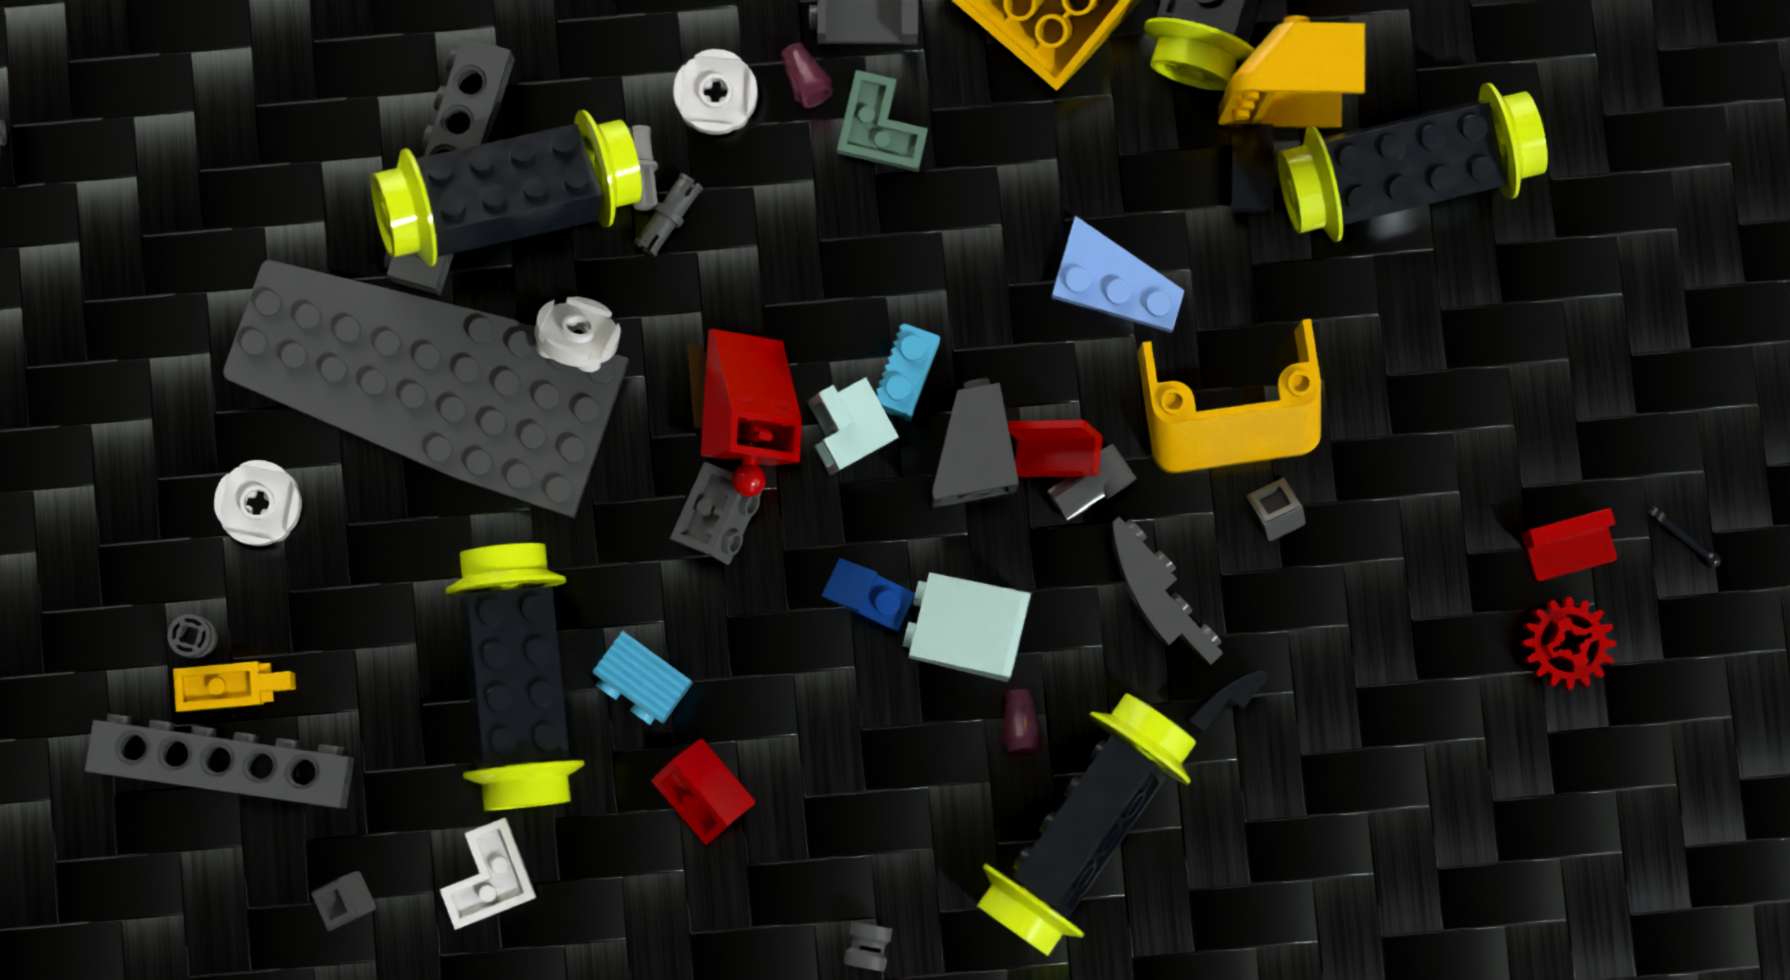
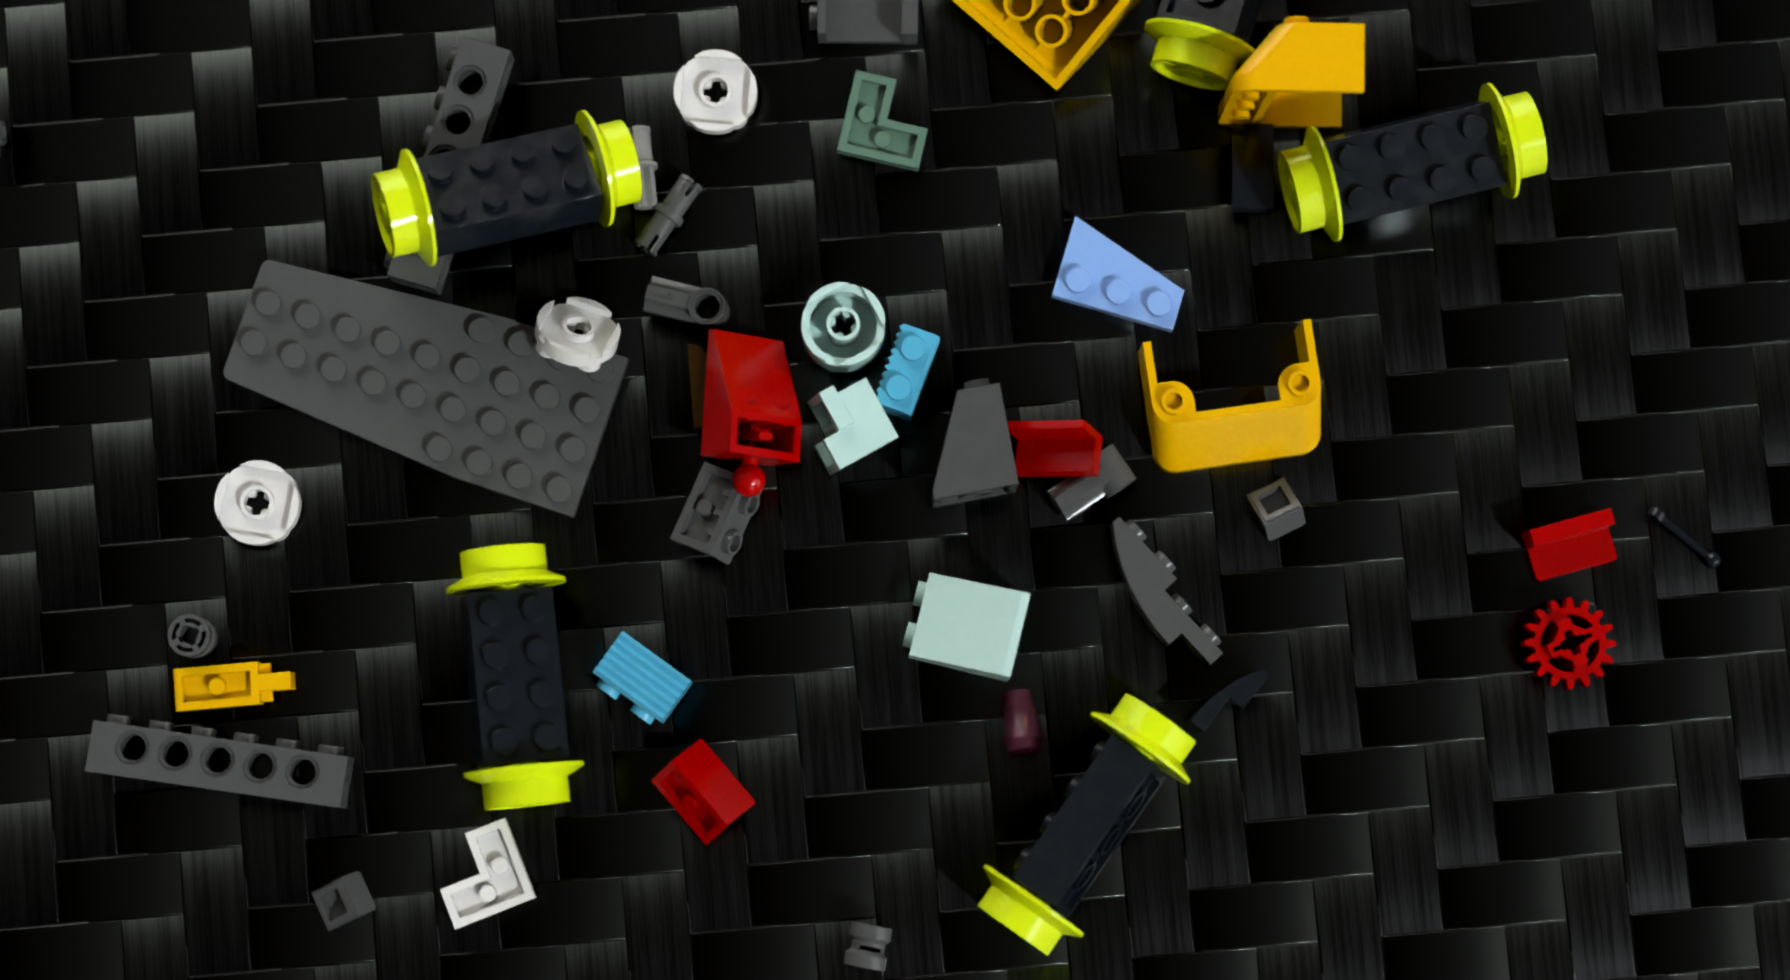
(683, 302): none -> dark grey piece
(806, 77): clear pink cone -> none
(851, 304): none -> light aqua brick
(868, 594): blue slope -> none

